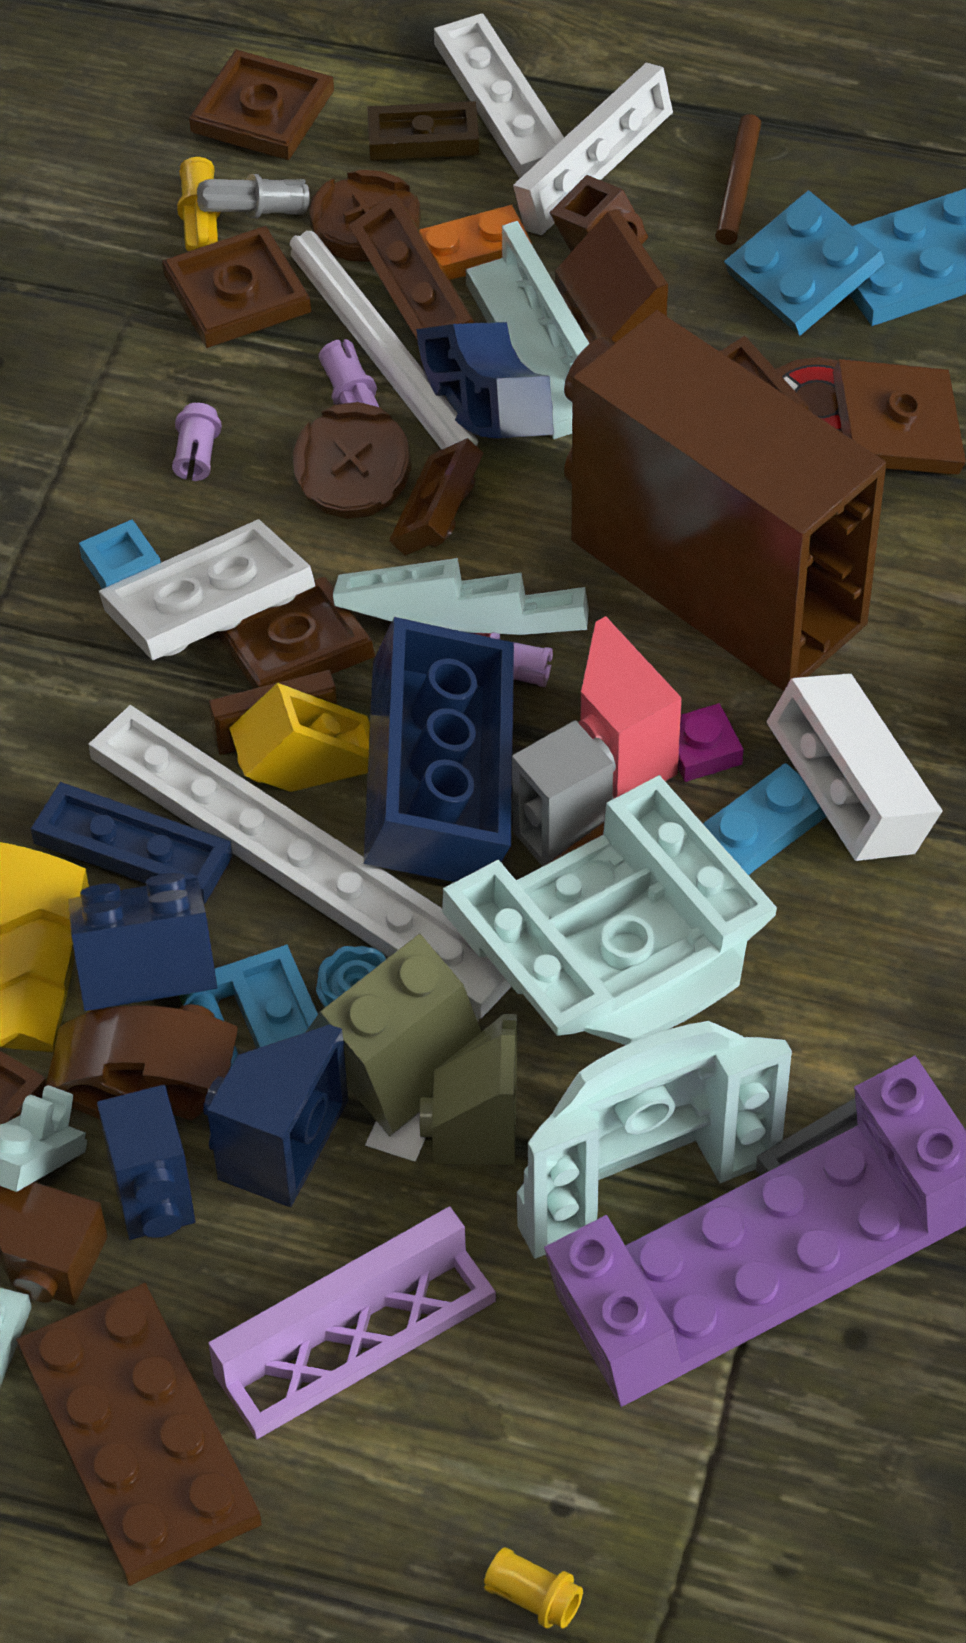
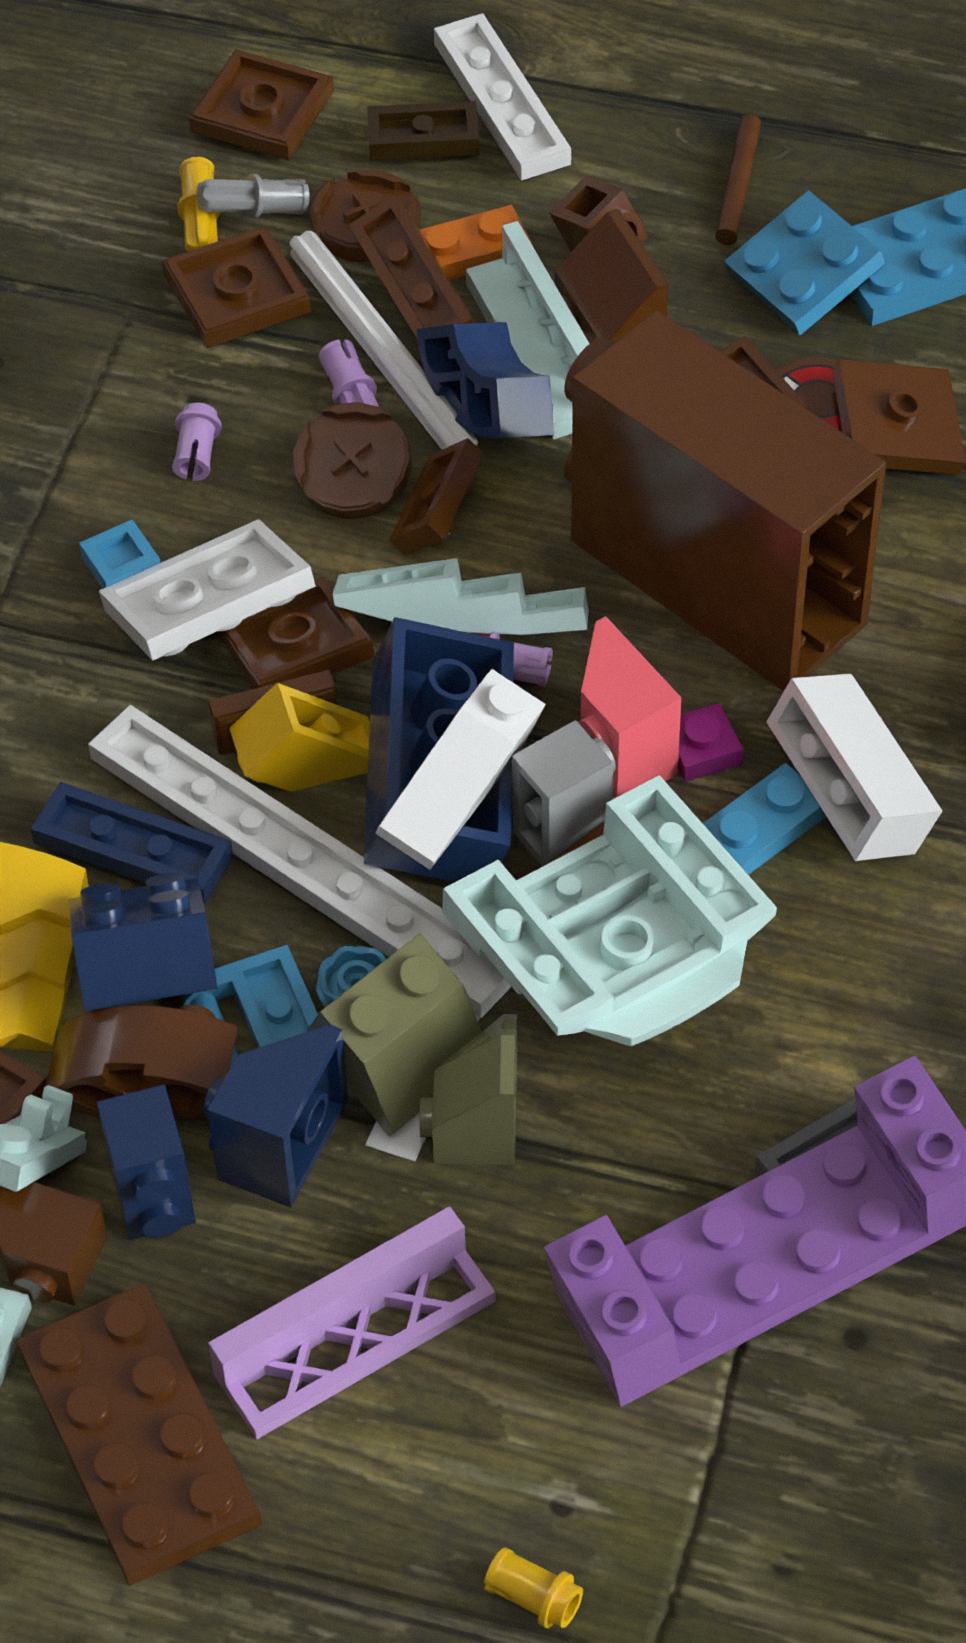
(461, 769): none -> white slope
(594, 145): white plate -> none
(644, 1103): light aqua slope -> none

